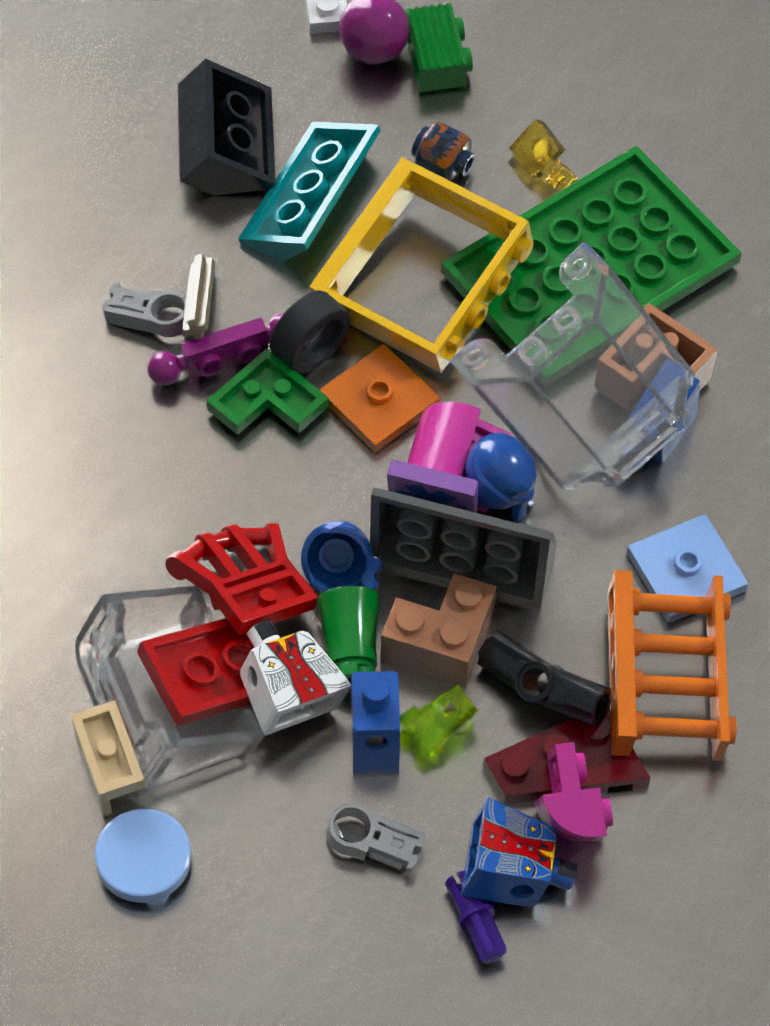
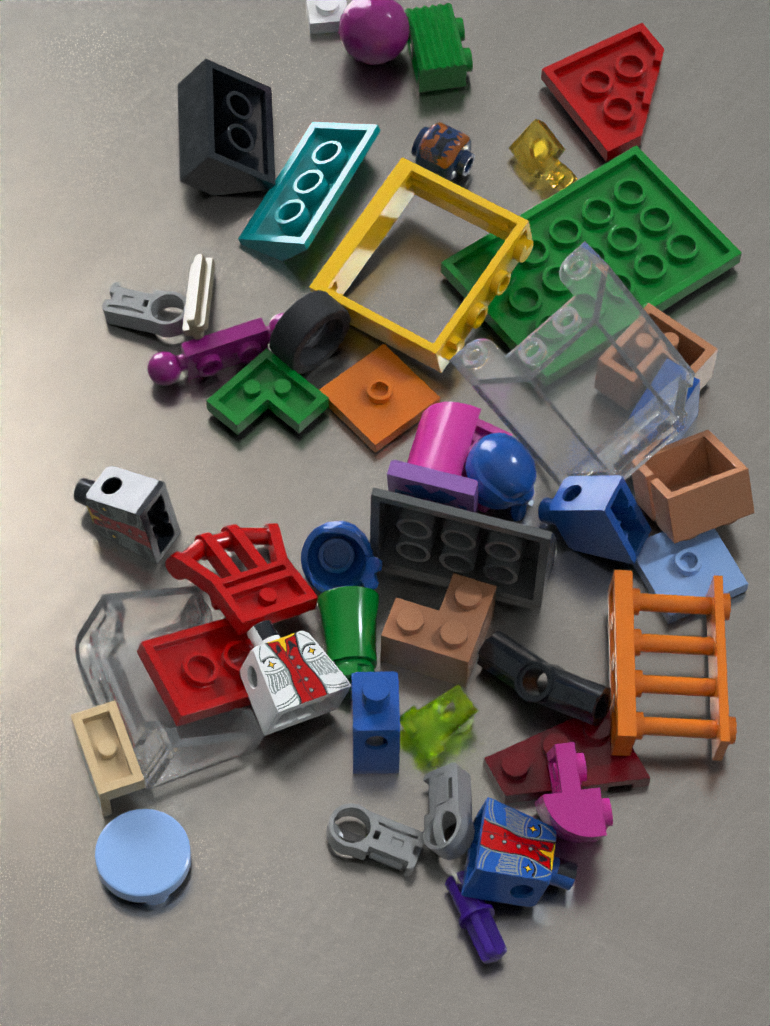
(131, 511): none -> black torso
(449, 804): none -> light grey piece
(597, 517): none -> blue torso
(609, 88): none -> red plate
(693, 487): none -> nougat piece

